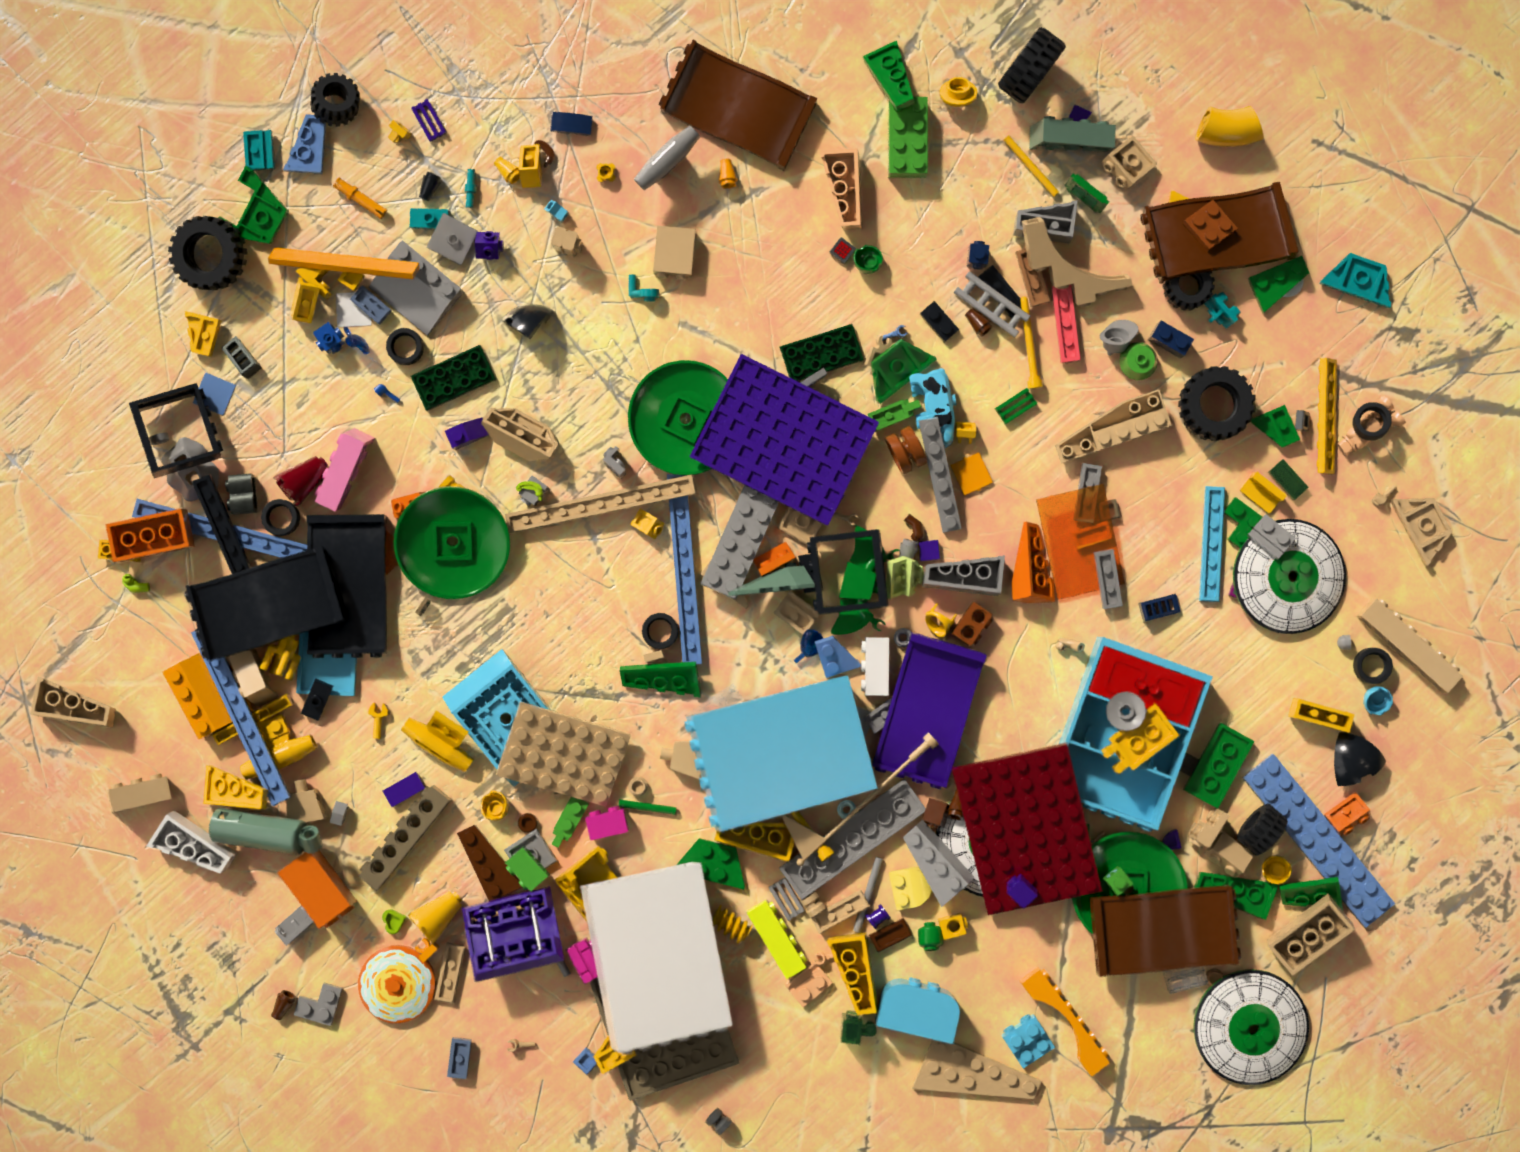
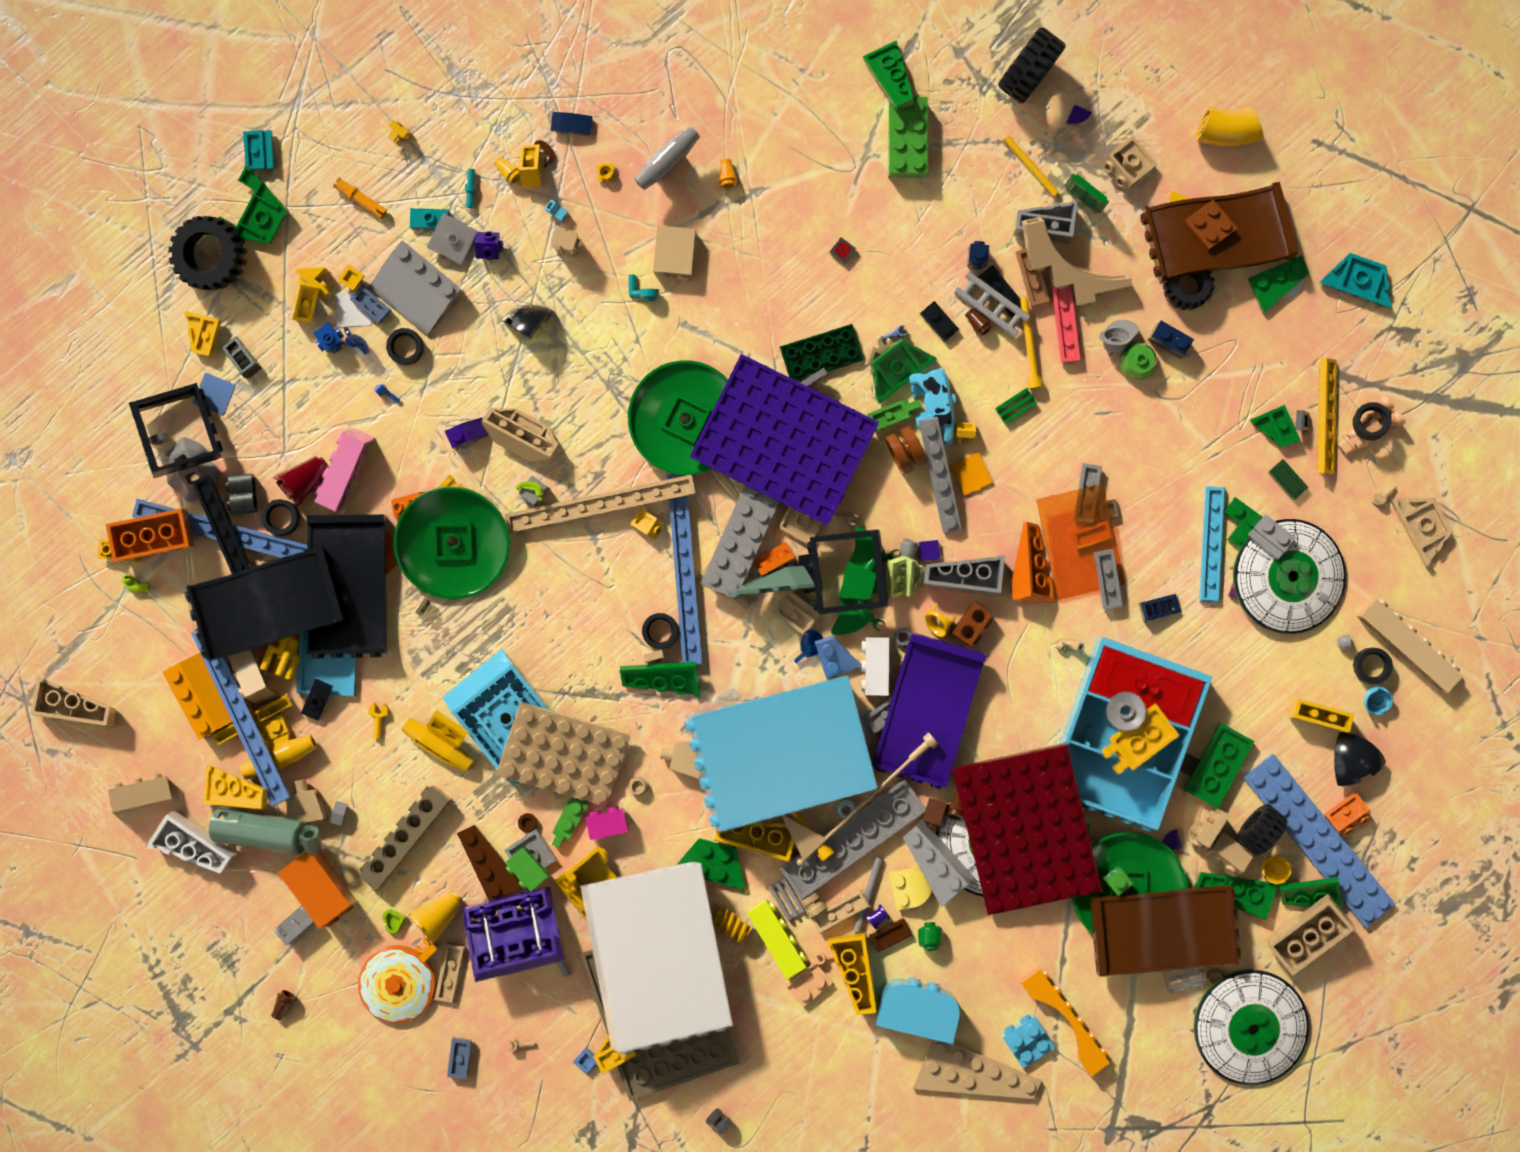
(308, 150): medium blue wing -> none
(320, 1010): light grey plate -> none
(336, 86): black tyre -> none
(344, 263): light orange tile -> none
(404, 789): dark purple tile -> none
(420, 106): dark purple tile -> none
(429, 185): black cone -> none
(453, 377): dark green tile -> none
(494, 806): yellow hair -> none
(583, 959): dark pink brick -> none
(616, 465): light grey bracket -> none
(647, 807): green bar -> none
(737, 104): reddish brown panel -> none
(845, 184): light nougat wedge -> none
(853, 1028): clear green brick -> none
(868, 259): green hair -> none
(917, 527): reddish brown arm -> none
(944, 924): yellow brick -> none
(958, 92): yellow piece -> none
(1021, 890): dark purple brick -> none
(1072, 135): sand green wedge -> none
(1118, 425): tan wedge -> none
(1220, 311): teal hips -> none
(1241, 396): black tyre -> none
(1262, 492): yellow panel -> none

